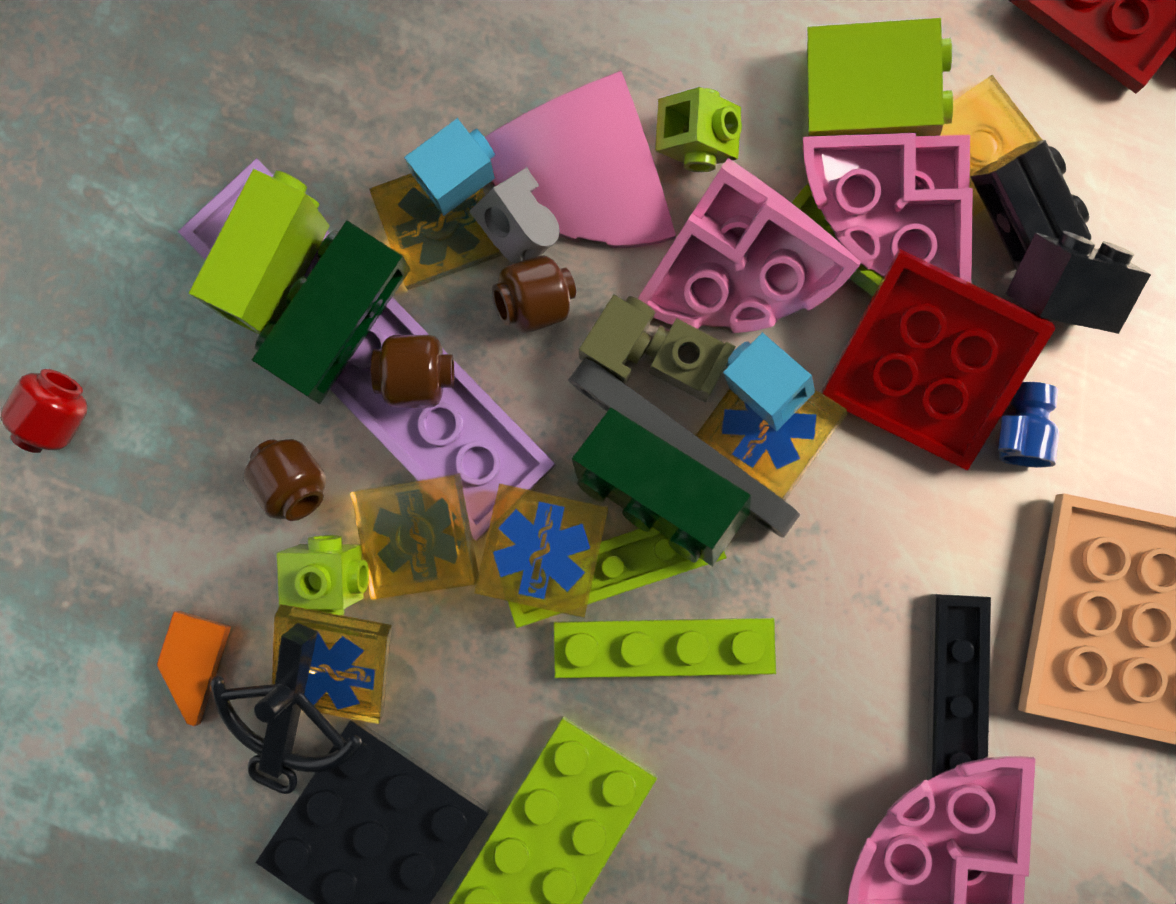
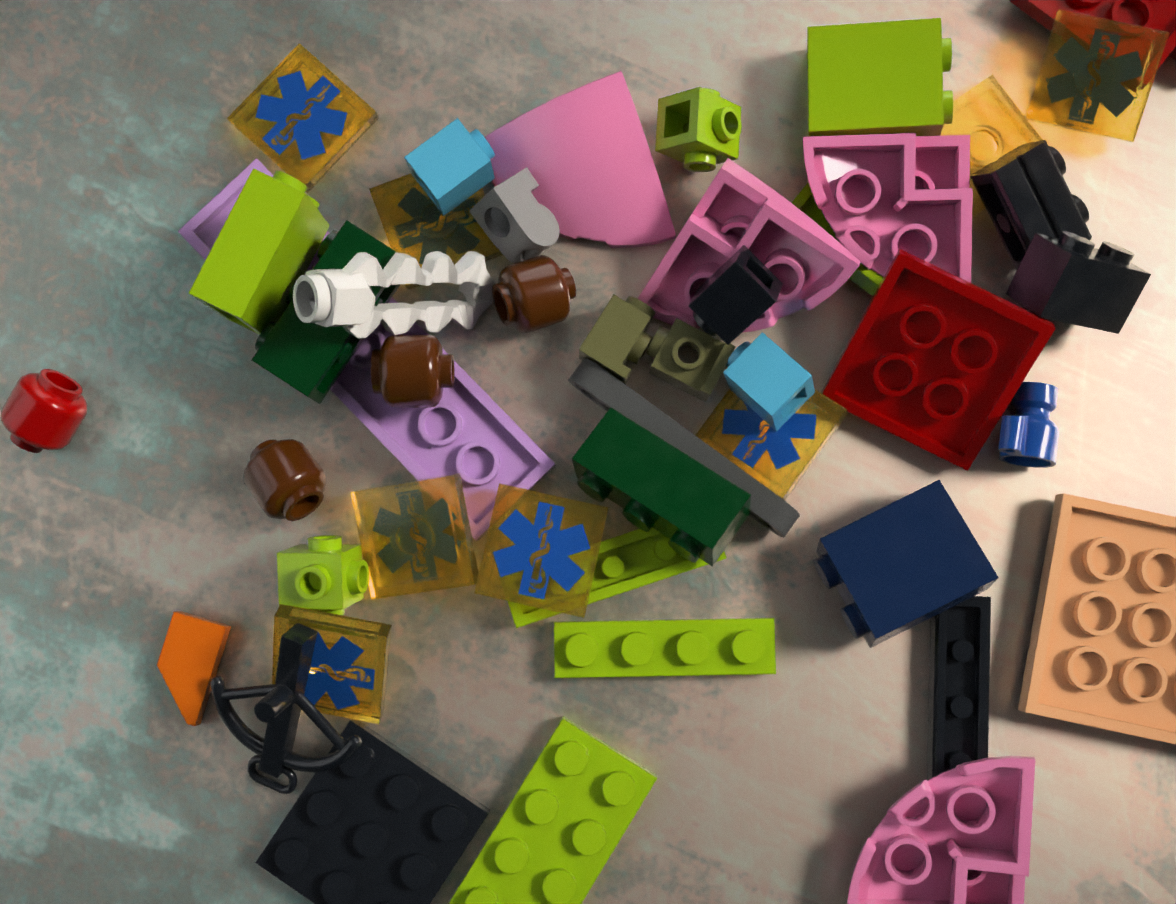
(303, 117): none -> clear yellow tile
(347, 301): none -> white sword
(735, 296): none -> black brick
(903, 564): none -> dark blue brick
(1096, 75): none -> tile

